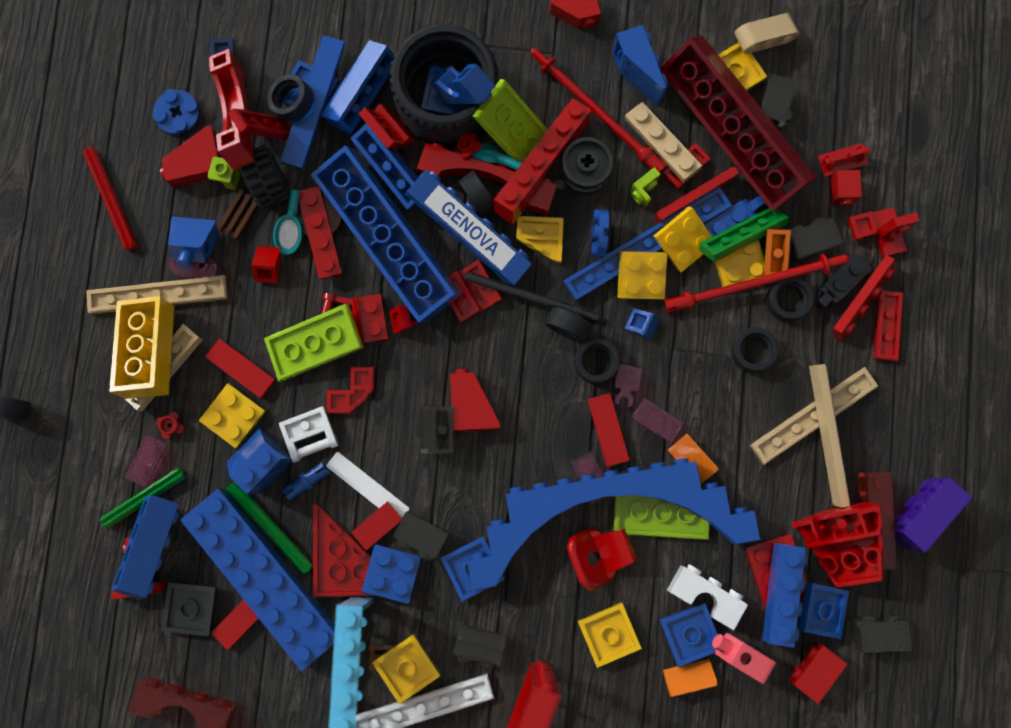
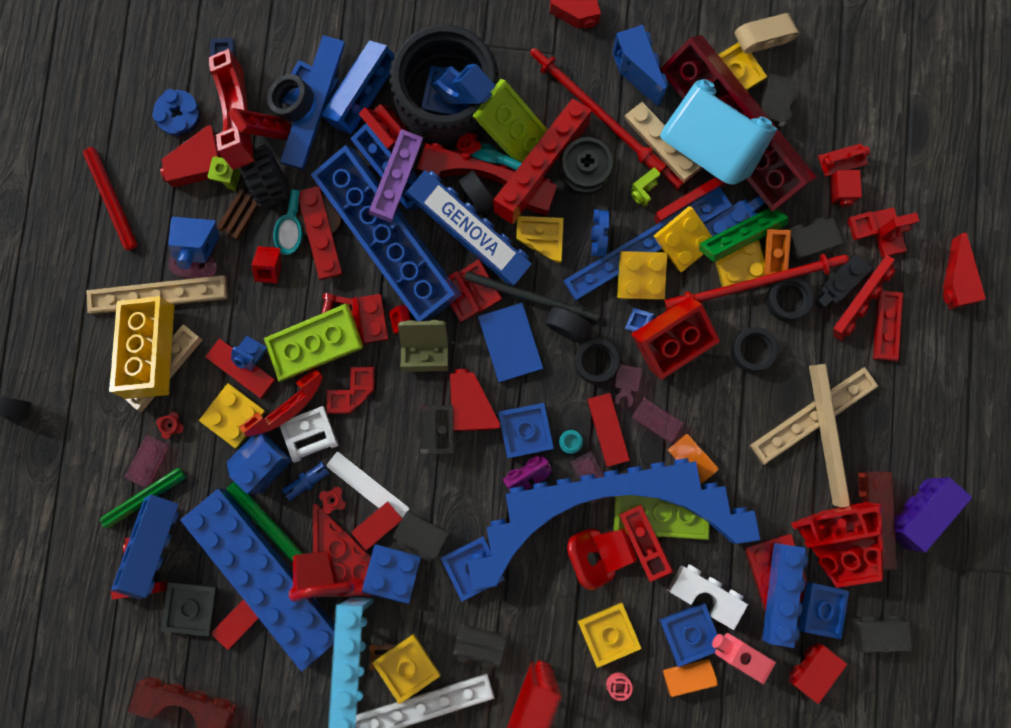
(248, 353): none -> blue bracket
(308, 386): none -> red slope
(314, 577): none -> red piece
(337, 504): none -> red plate
(395, 175): none -> medium lavender plate
(423, 346): none -> olive bracket
(510, 342): none -> blue tile
(525, 430): none -> blue plate
(536, 468): none -> magenta hinge
(570, 441): none -> teal plate
(615, 685): none -> coral wheel
(646, 544): none -> red slope
(675, 337): none -> red brick
(717, 134): none -> medium azure windscreen
(962, 280): none -> red slope

